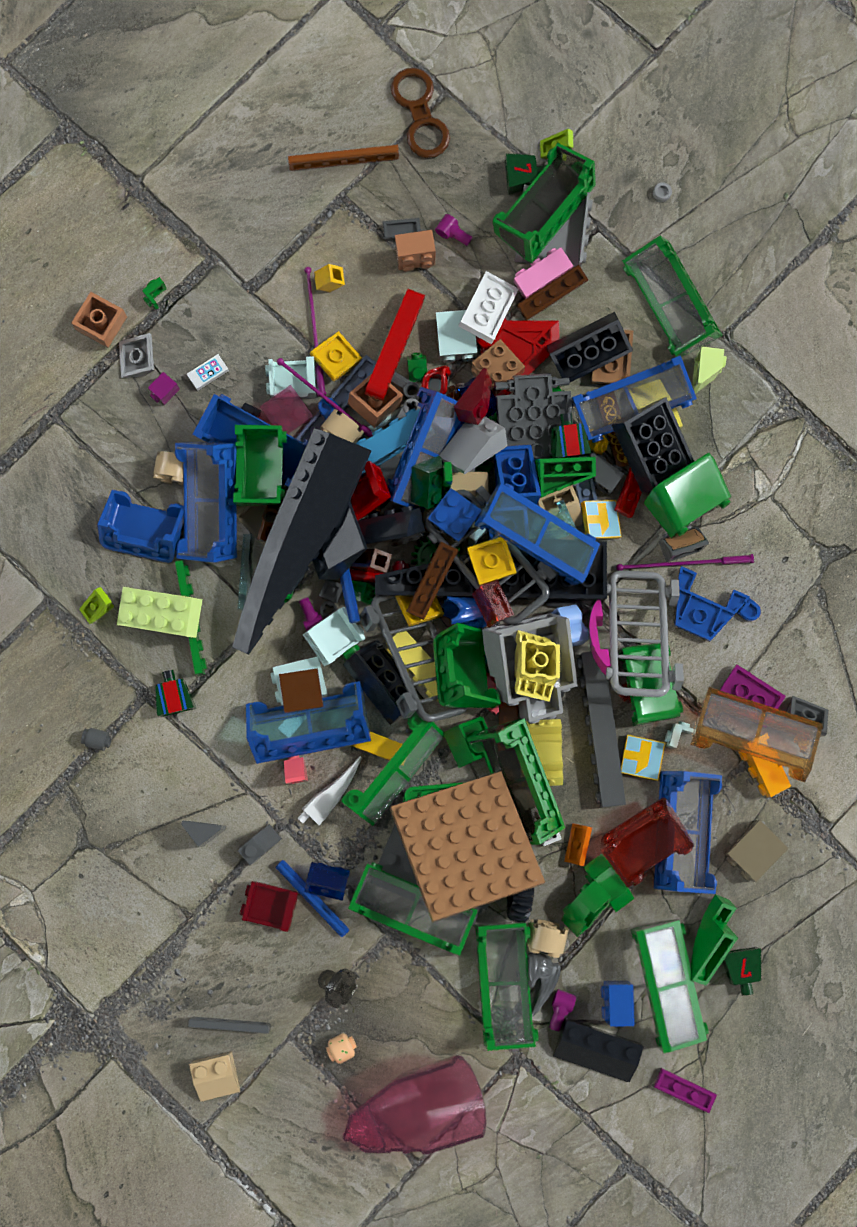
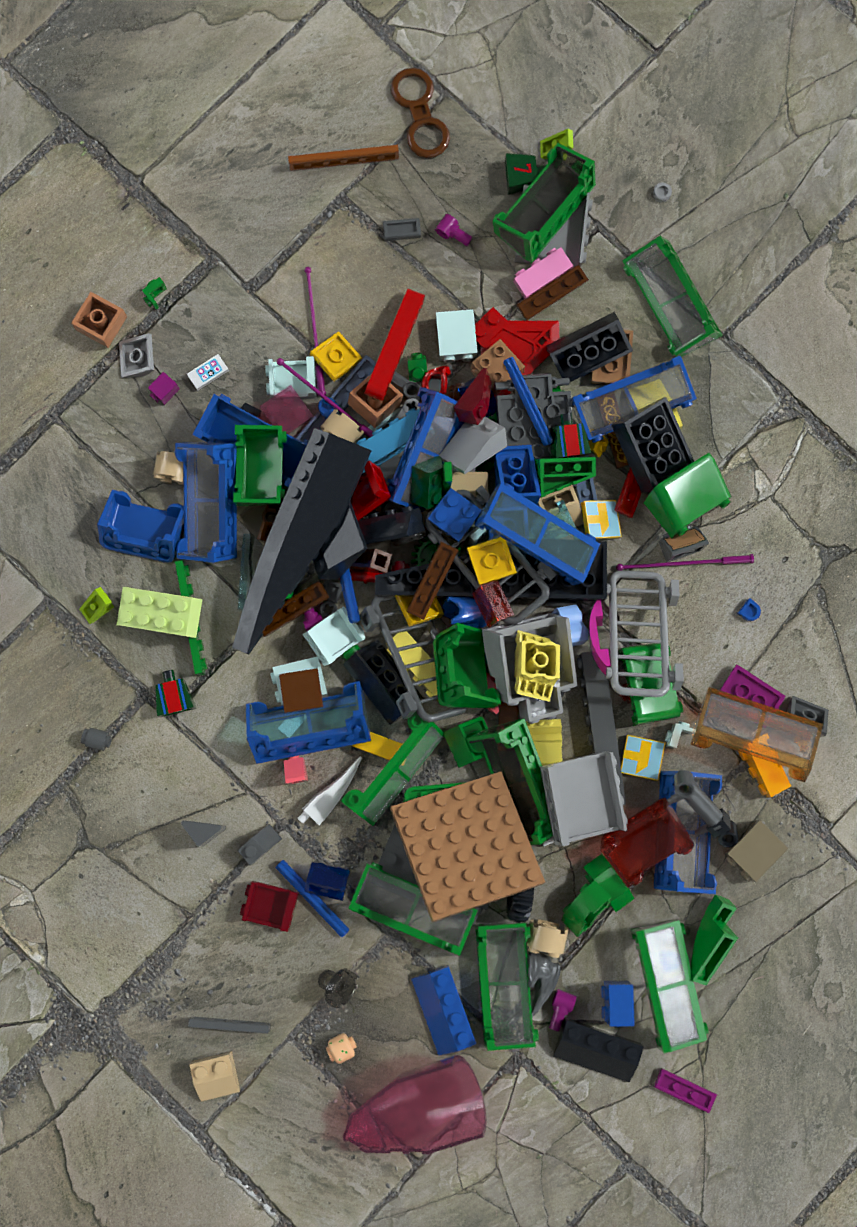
(297, 606): none -> reddish brown tile
(329, 278): yellow brick -> none
(363, 592): green bracket -> none
(415, 250): nougat brick -> none
(443, 1011): none -> blue slope
(488, 307): white plate -> none
(528, 401): none -> blue axle
(578, 844): orange plate -> none
(583, 797): none -> light grey panel
(606, 475): dark grey slope -> none
(702, 615): blue wing -> none
(707, 366): yellowish green slope -> none
(716, 819): none -> dark grey piece
(743, 968): dark green torso -> none

